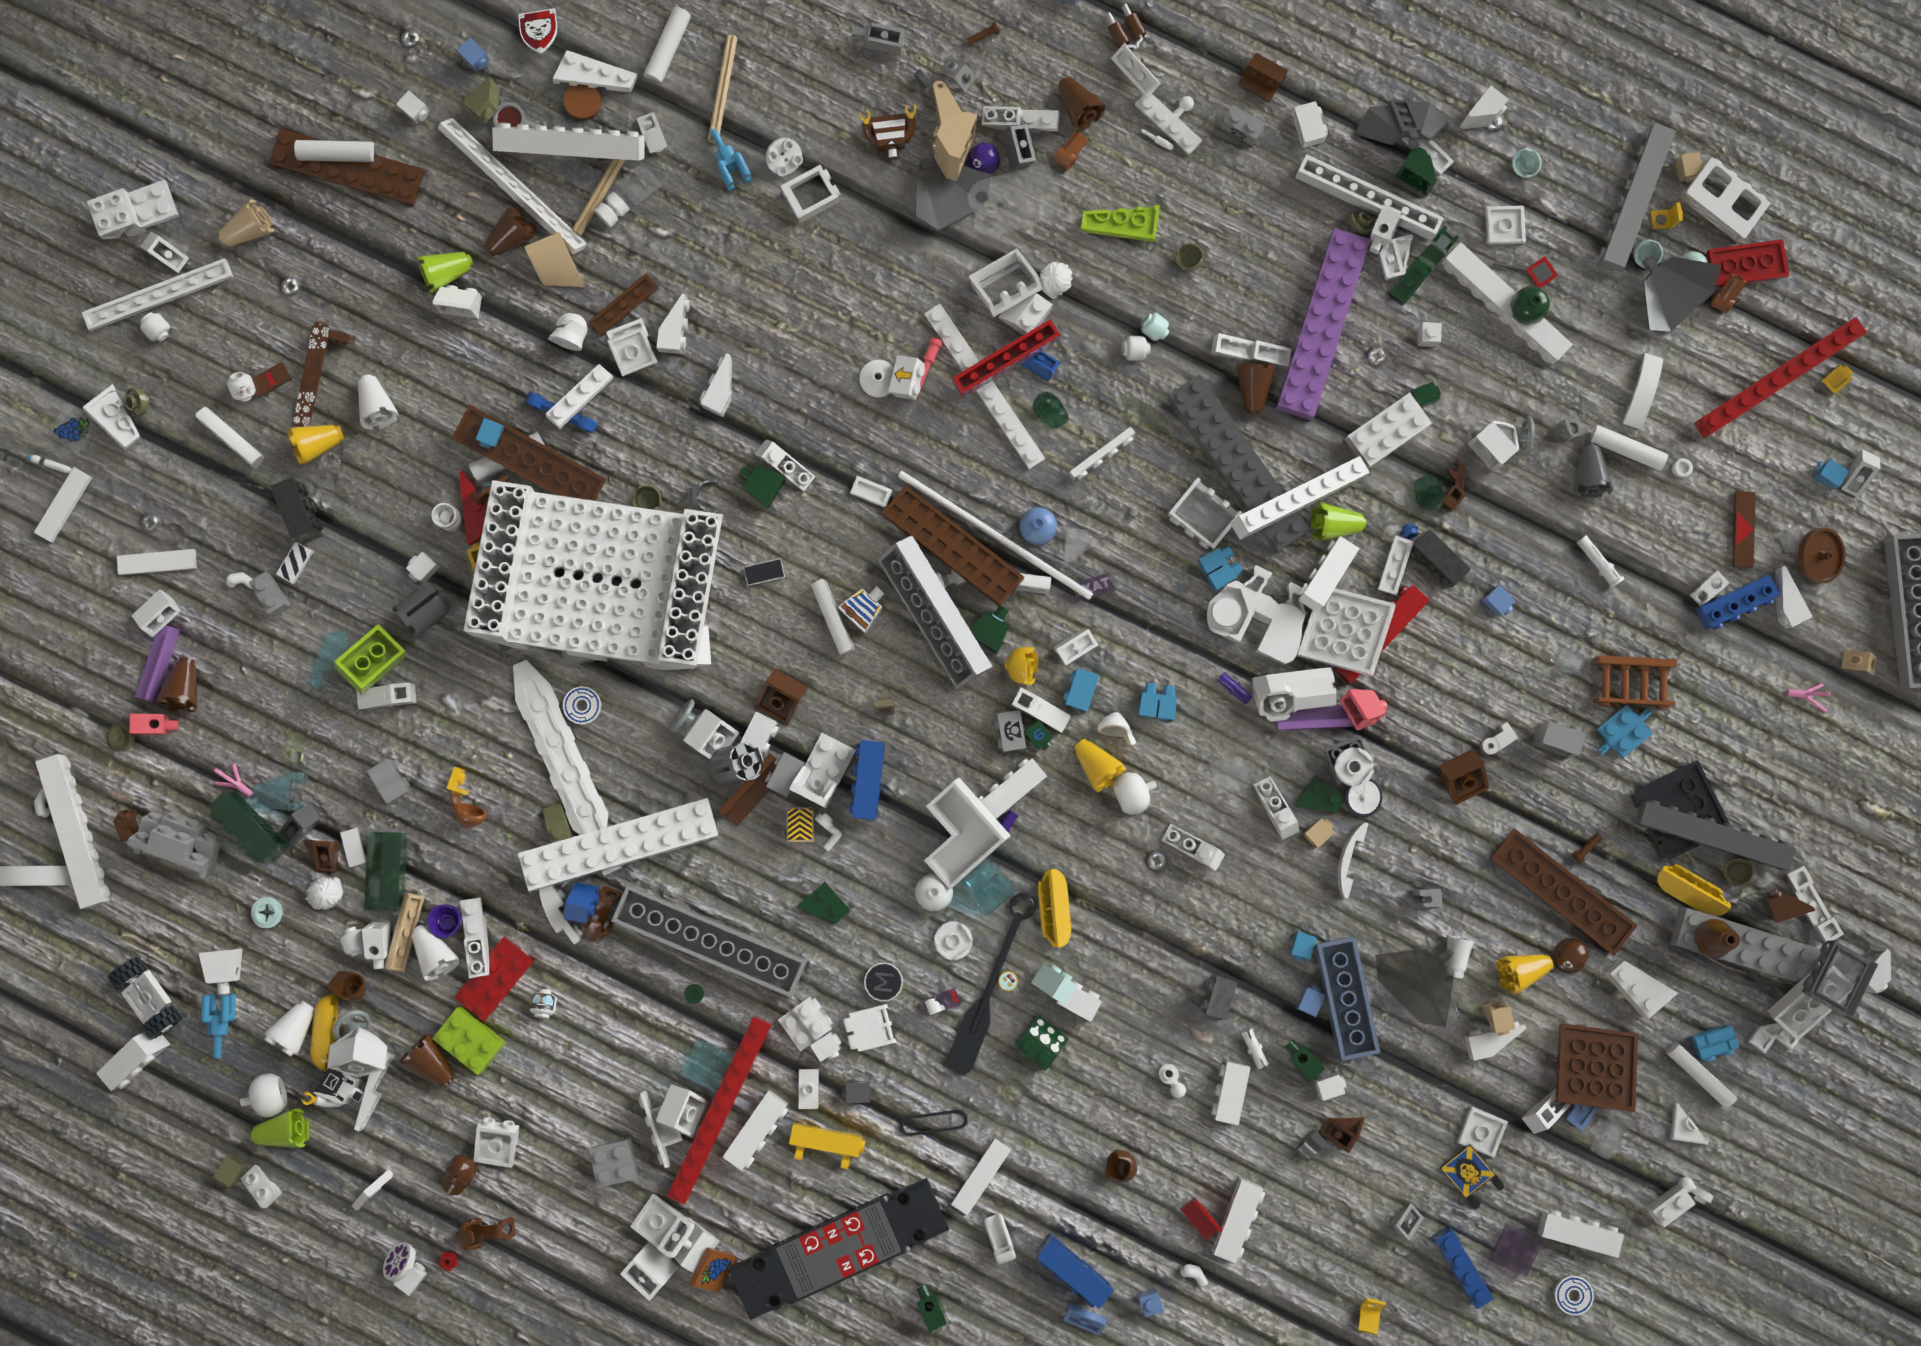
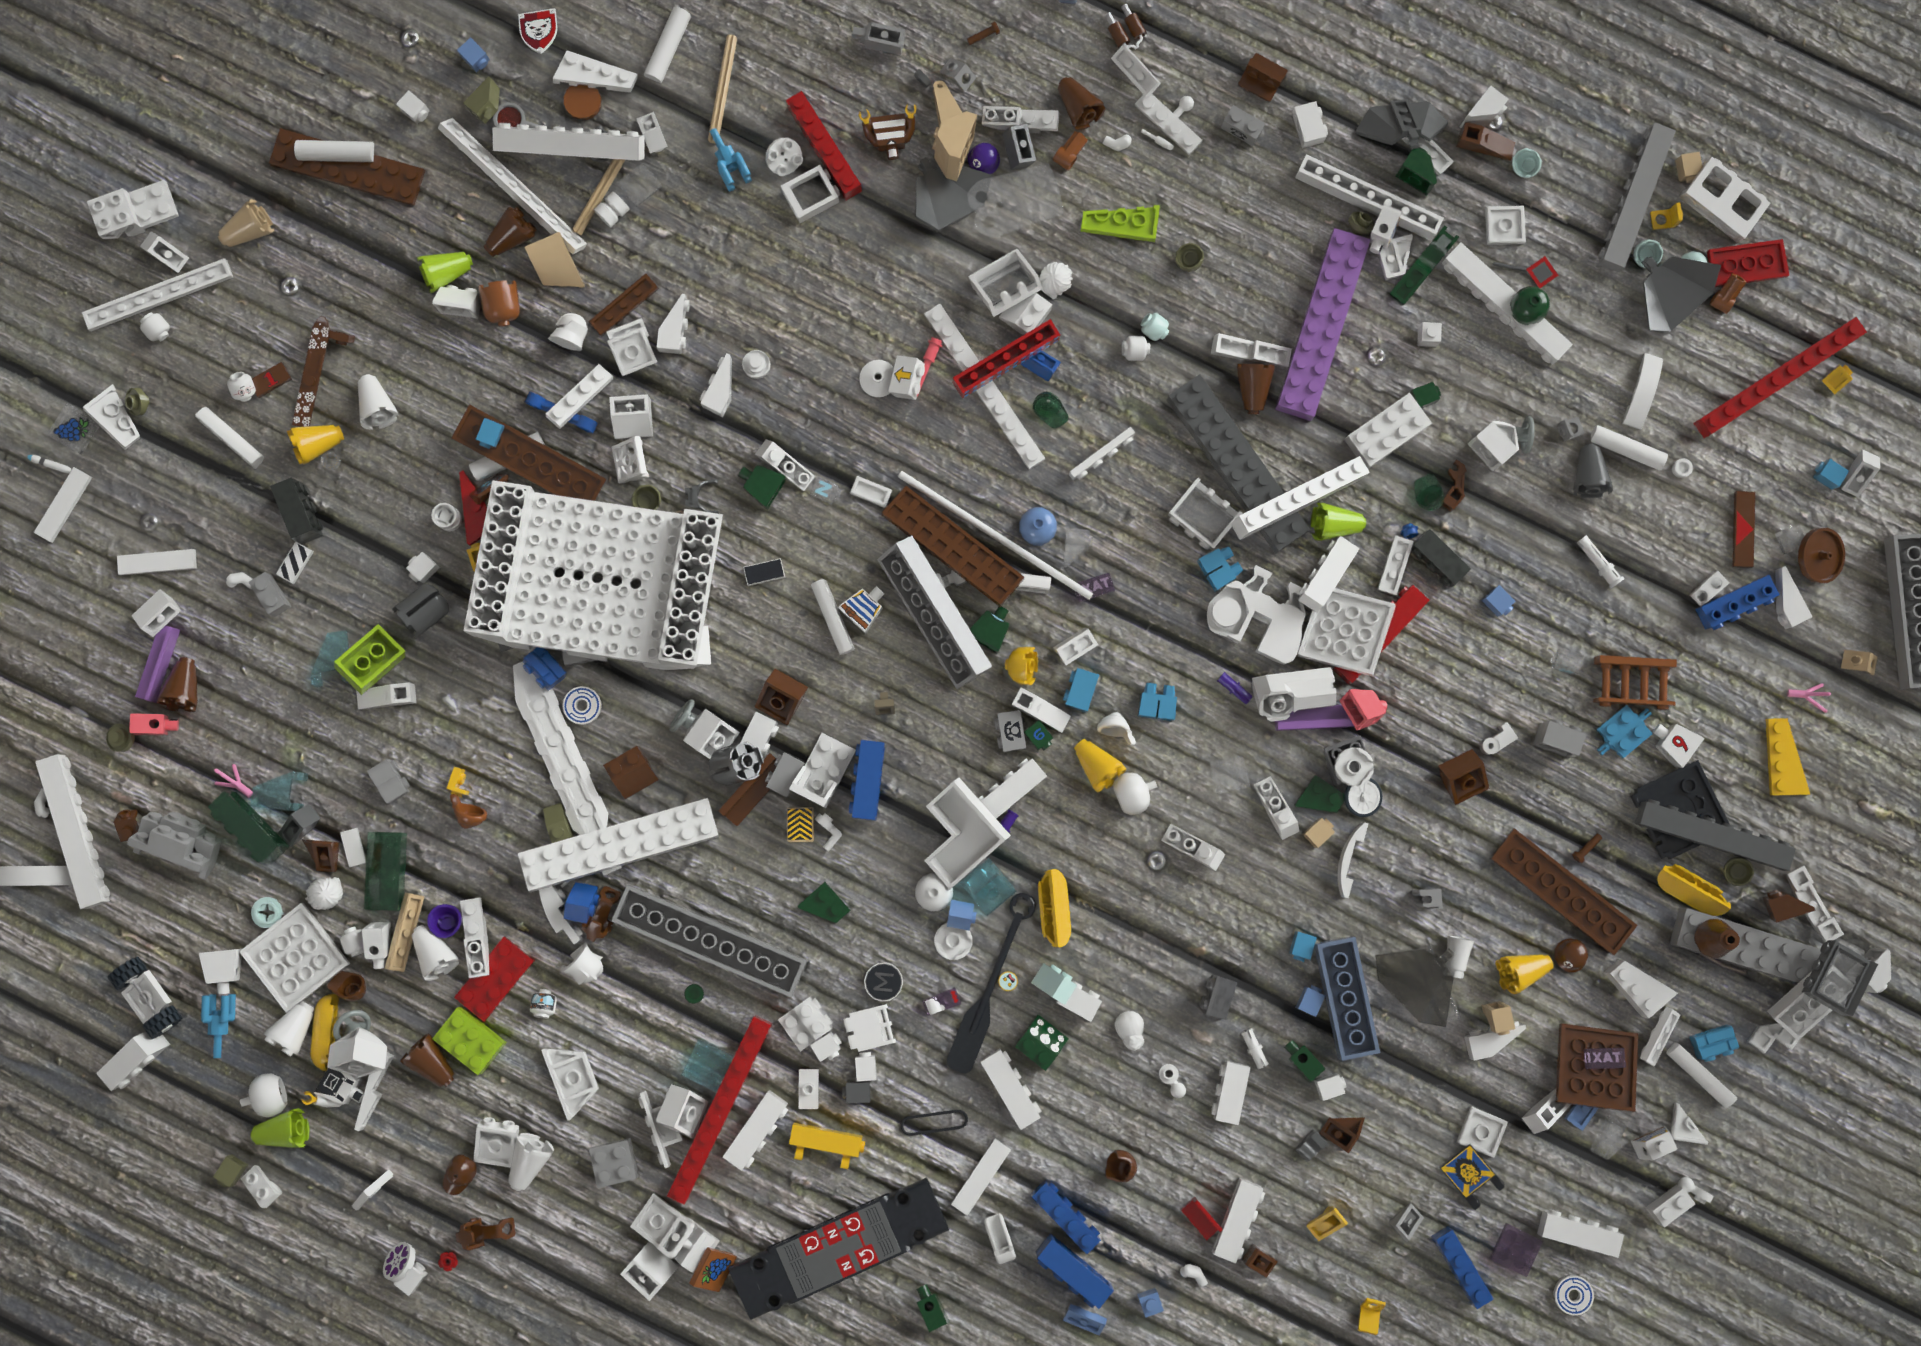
(294, 957): none -> white plate
(500, 302): none -> dark orange cylinder
(528, 1160): none -> white cone
(544, 668): none -> blue brick
(571, 1078): none -> white wing
(586, 965): none -> white helmet
(620, 452): none -> white piece
(631, 416): none -> white slope
(631, 772): none -> reddish brown slope
(756, 364): none -> white plate
(823, 145): none -> red brick
(825, 491): none -> clear brick
(865, 1067): none -> white brick
(961, 915): none -> medium blue brick
(1010, 1089): none -> white brick
(1070, 1221): none -> blue brick
(1118, 144): none -> white arm
(1130, 1029): none -> white hair
(1259, 1260): none -> reddish brown slope
(1326, 1223): none -> yellow slope
(1485, 141): none -> reddish brown slope
(1604, 1058): none -> clear purple tile
(1657, 1144): none -> white torso
(1659, 1036): none -> white plate
(1677, 743): none -> white torso
(1784, 764): none -> yellow wing

